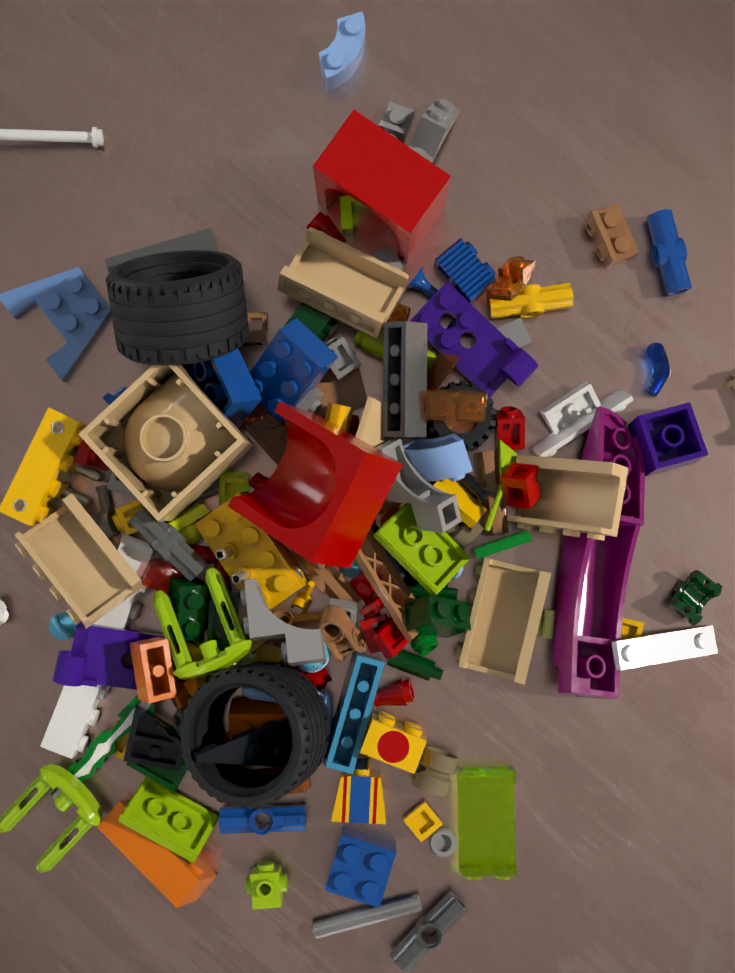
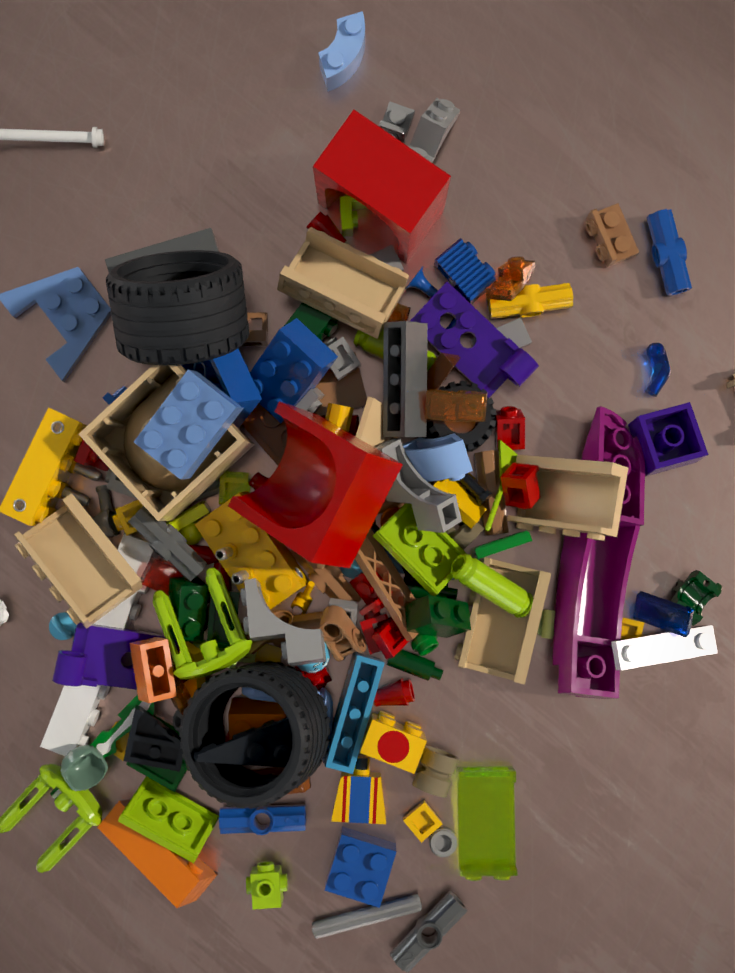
(83, 767): none -> sand green hair
(188, 425): none -> medium blue brick
(492, 585): none -> lime axle
(573, 415): white bracket -> none
(663, 614): none -> clear blue tile

